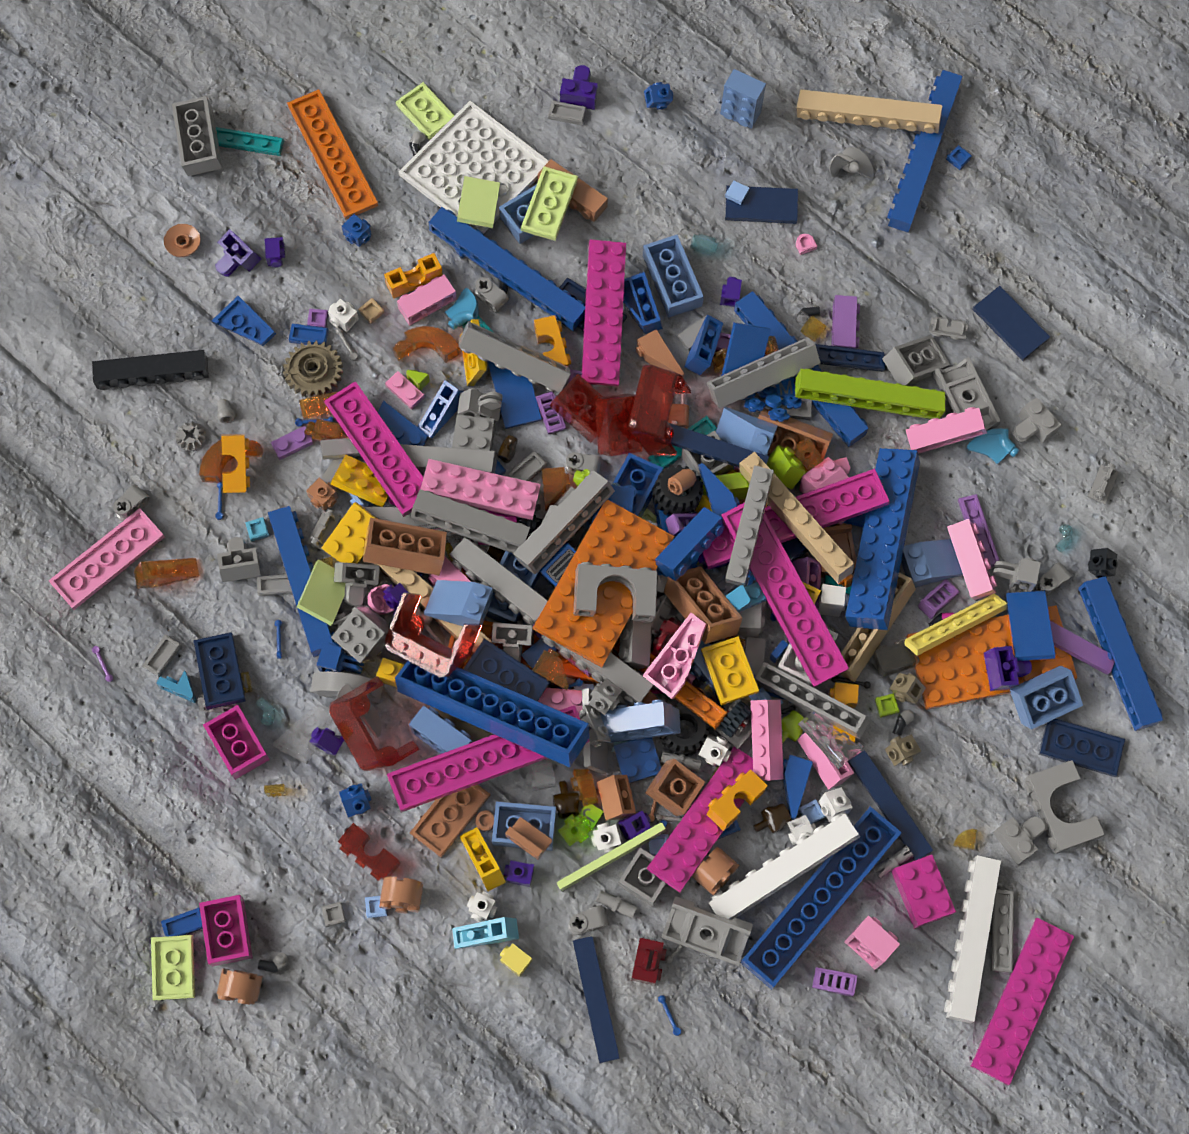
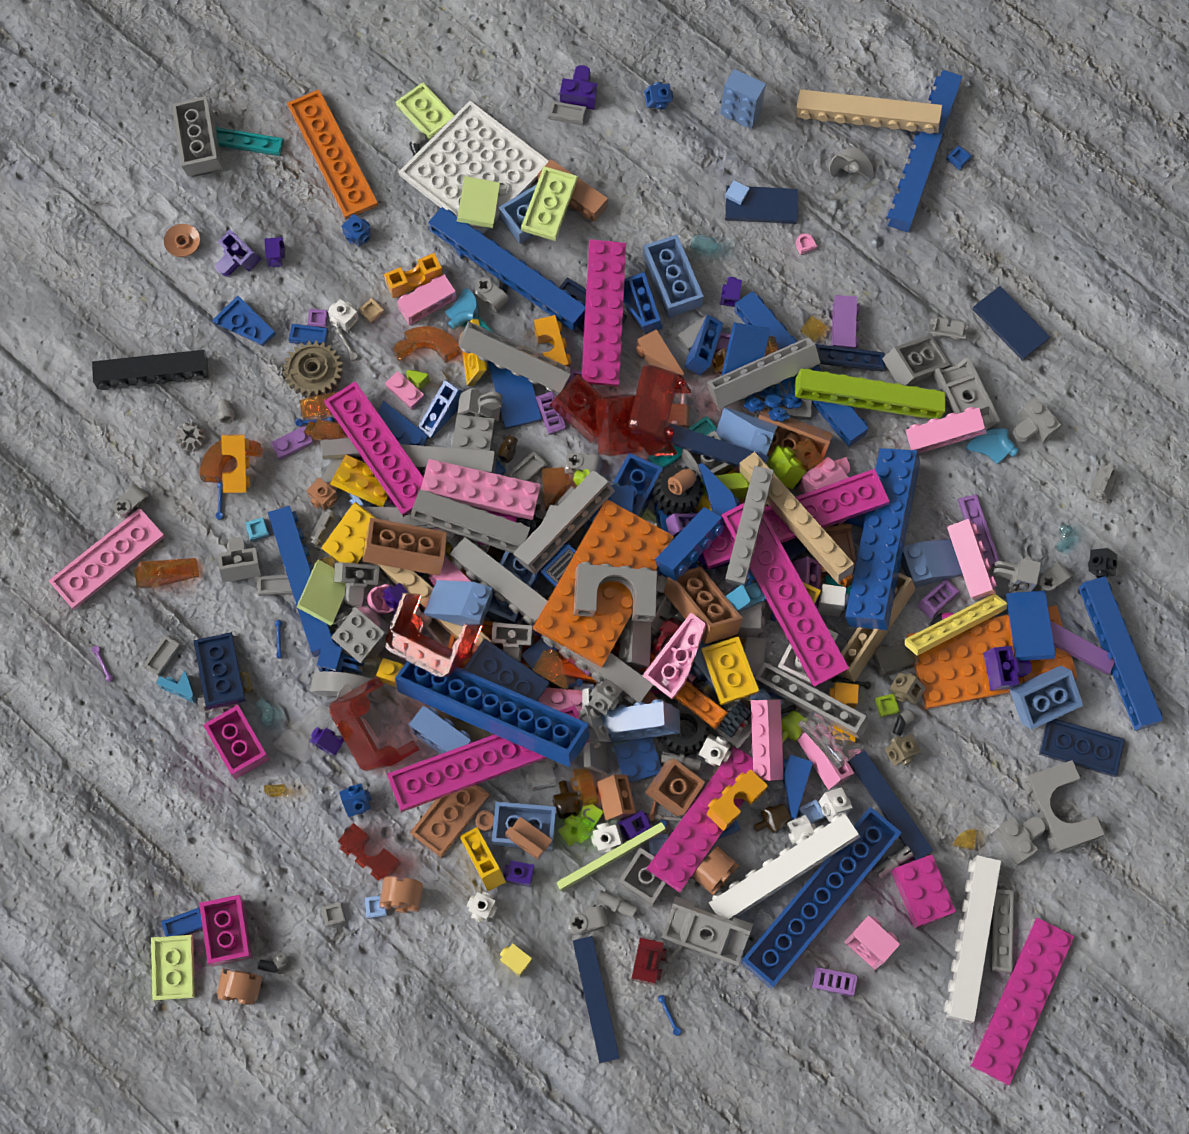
(486, 932): medium azure slope -> none
(778, 651): blue tile -> none
(805, 313): arm -> none

